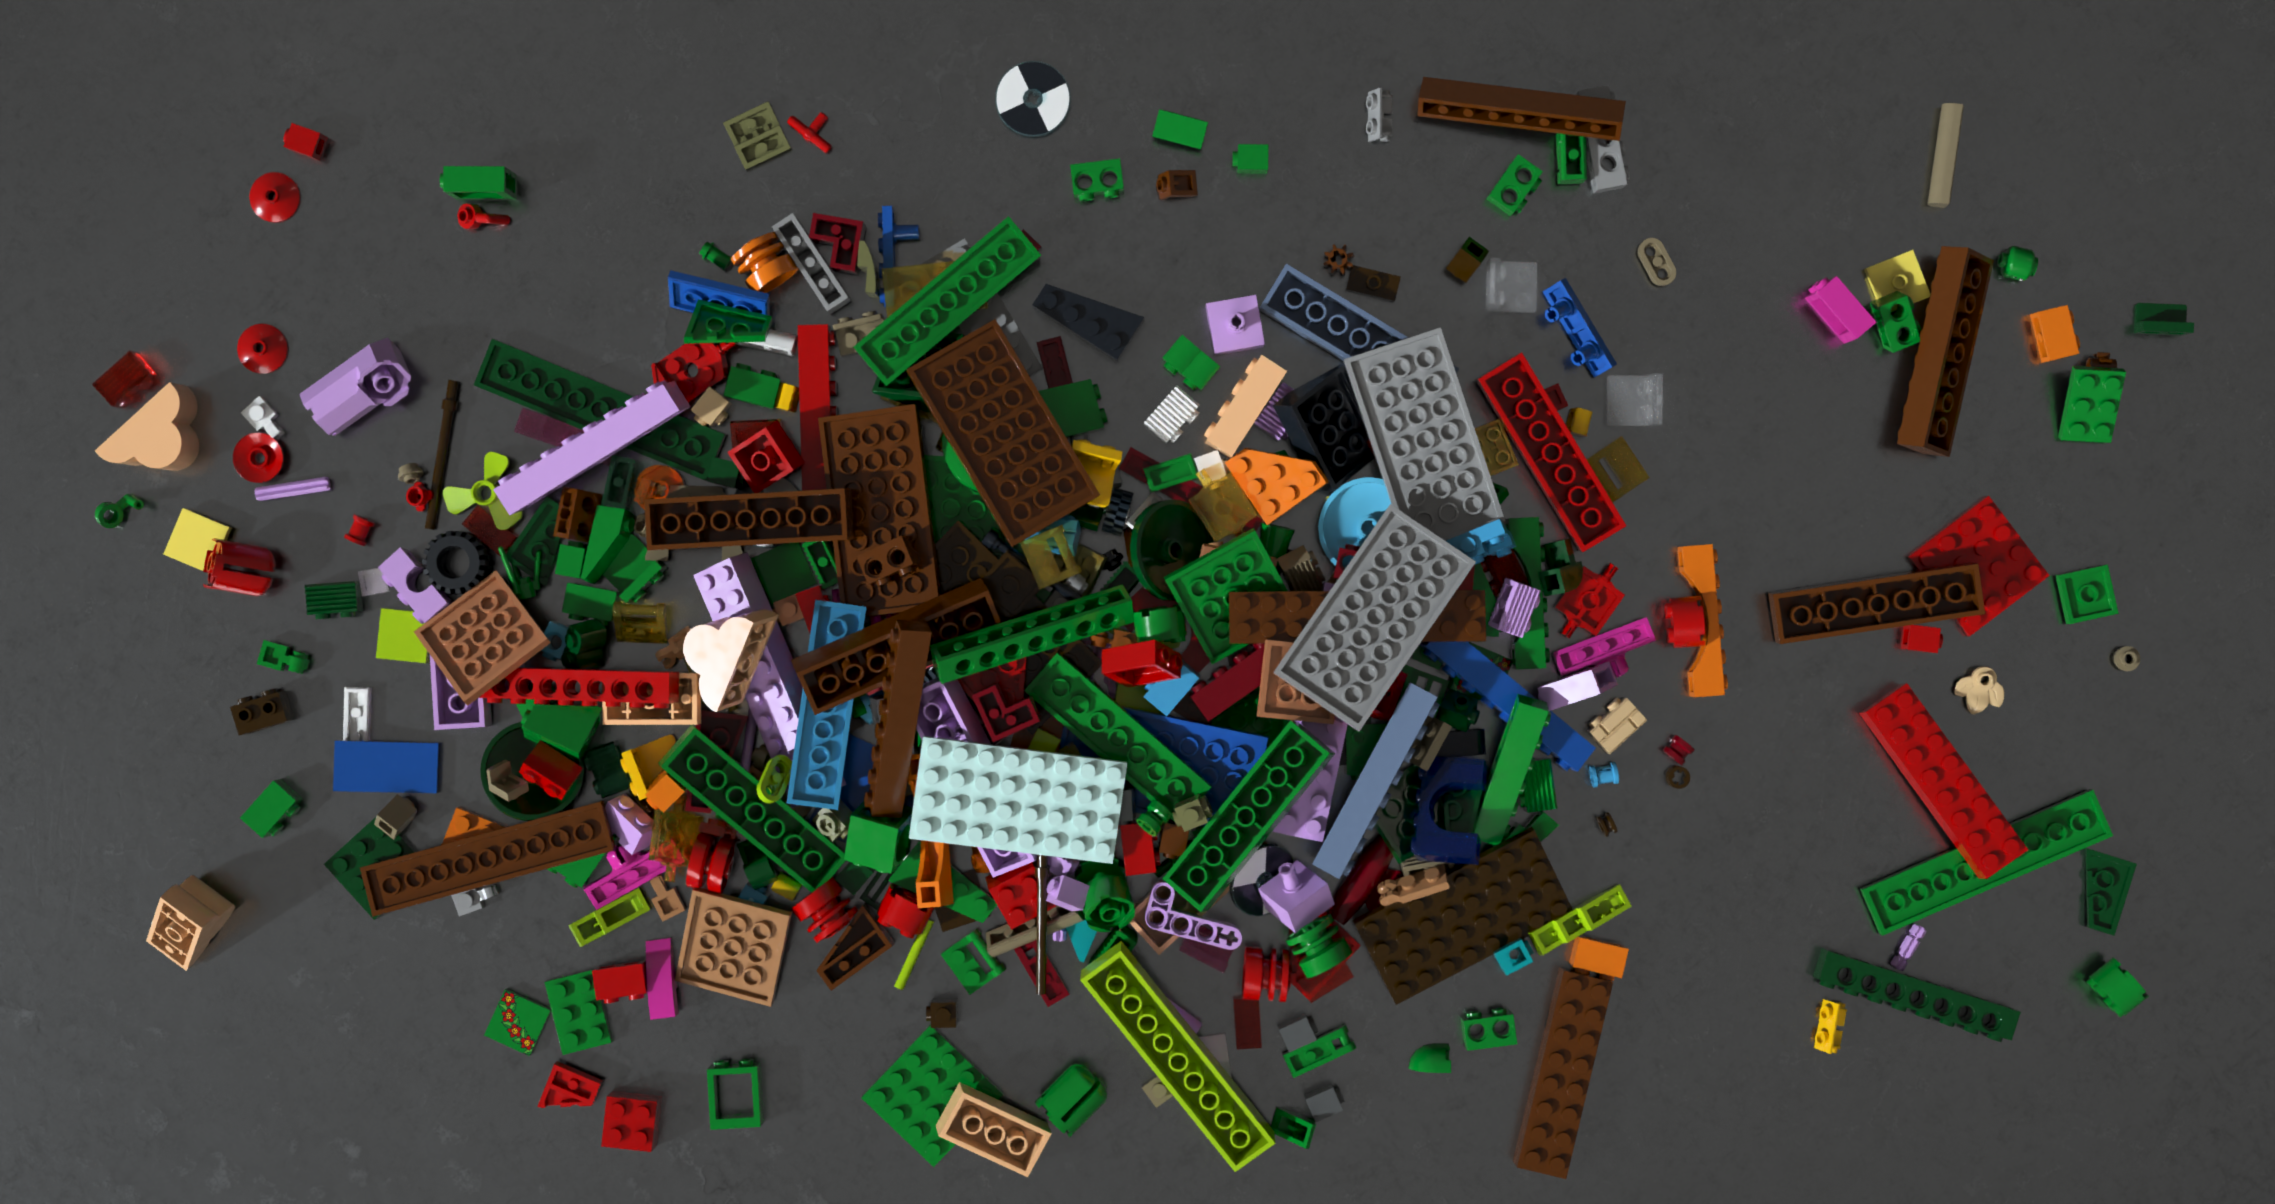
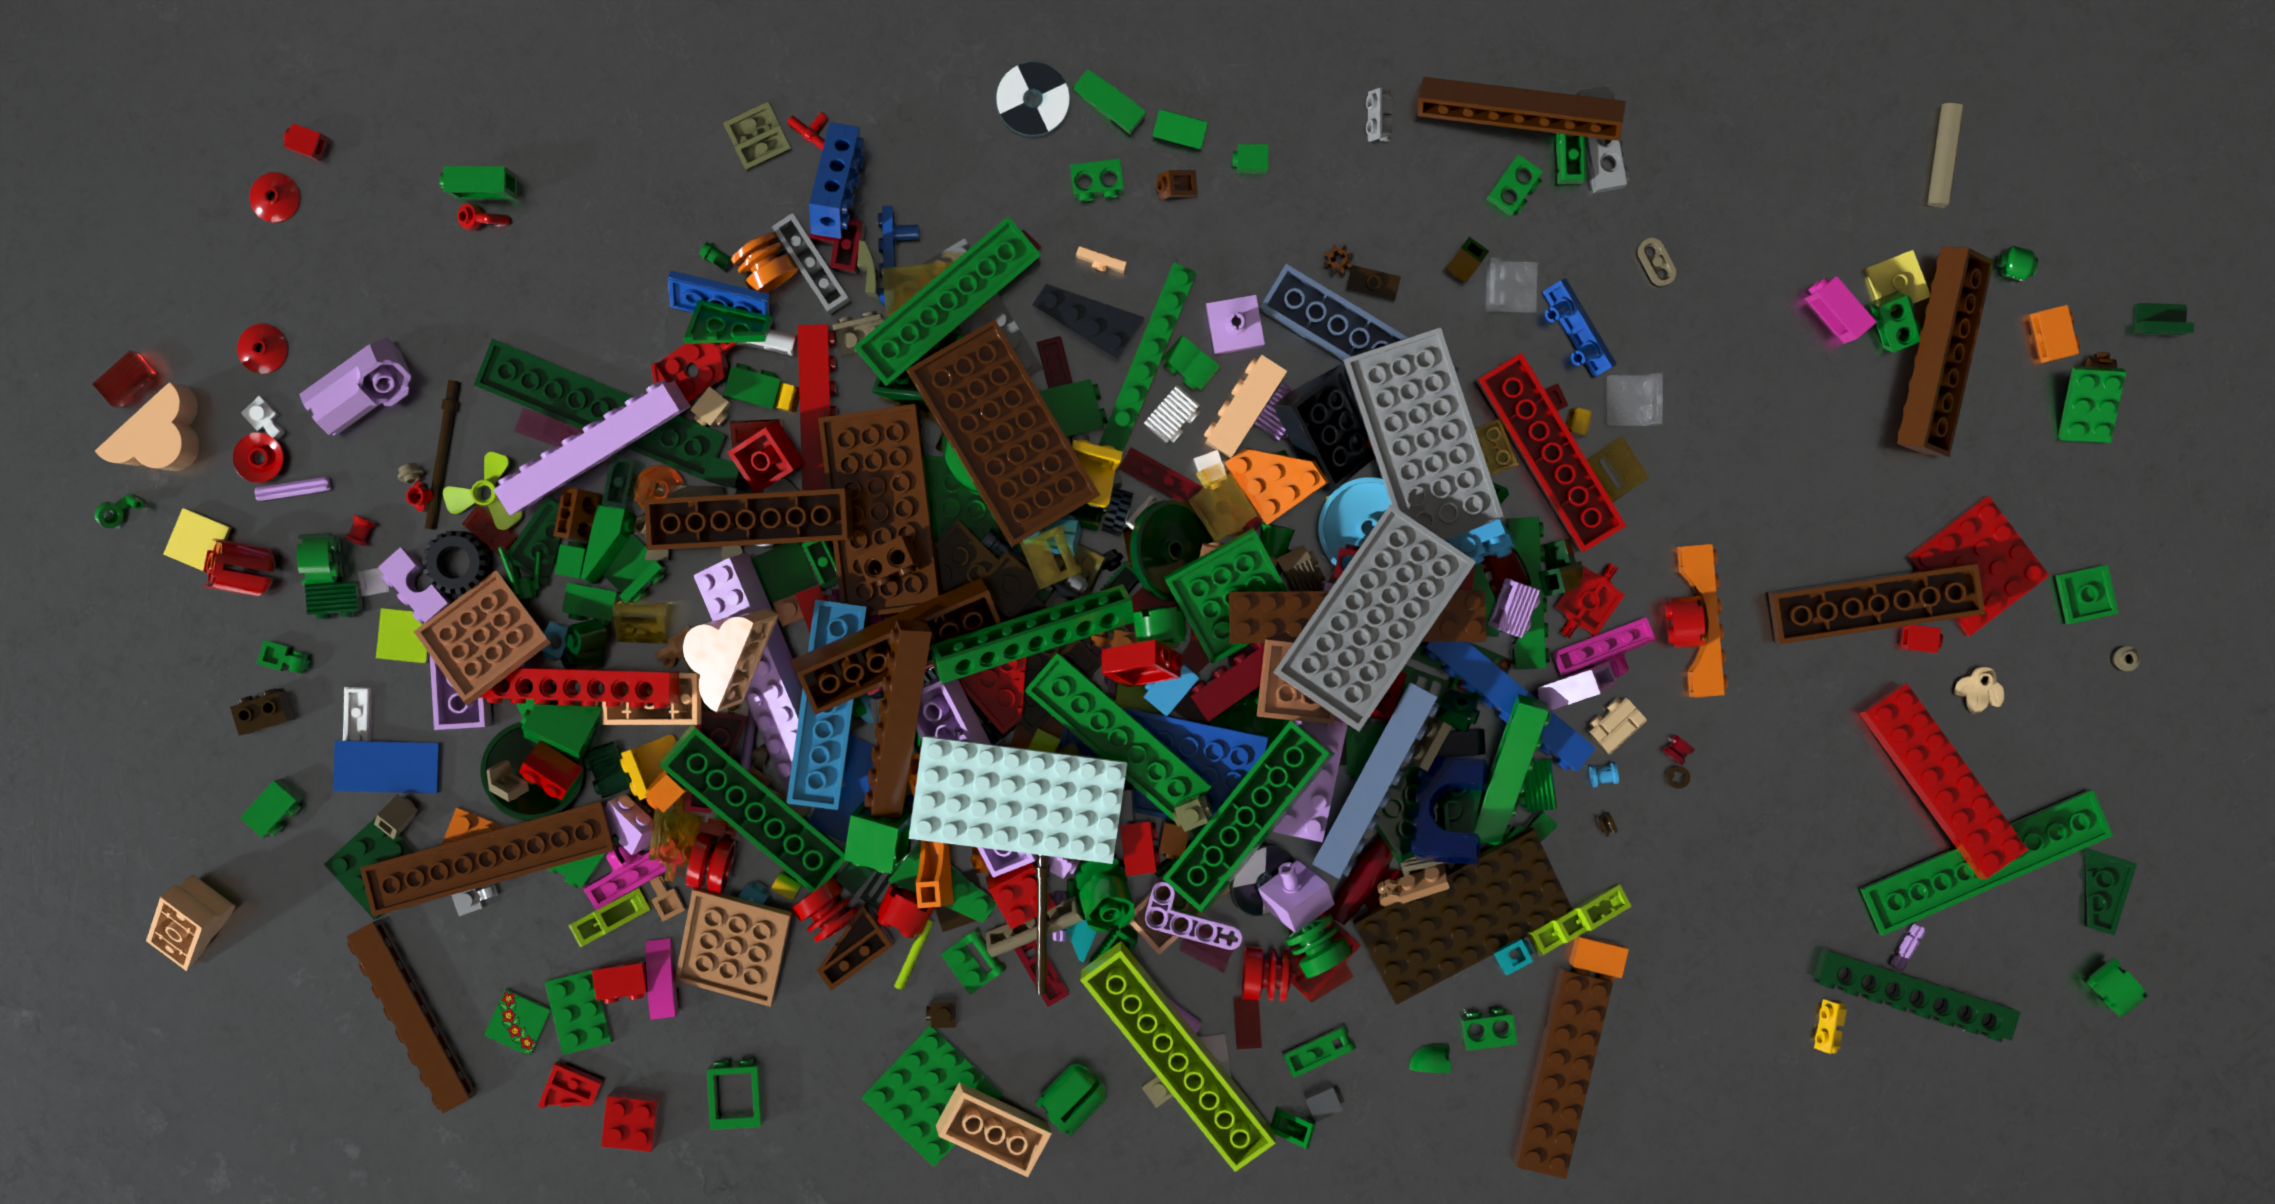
(319, 558): none -> green brick
(410, 1016): none -> reddish brown brick
(756, 865): dark green plate -> none
(773, 780): lime plate -> none
(832, 187): none -> blue brick
(833, 822): olive brick -> none
(1002, 718): dark red brick -> none
(1067, 893): lavender brick -> none
(1100, 260): none -> light nougat plate
(1109, 101): none -> green slope
(1148, 357): none -> green brick
(1154, 818): green wheel -> none
(1170, 473): green tile -> none
(1298, 1032): dark grey brick -> none

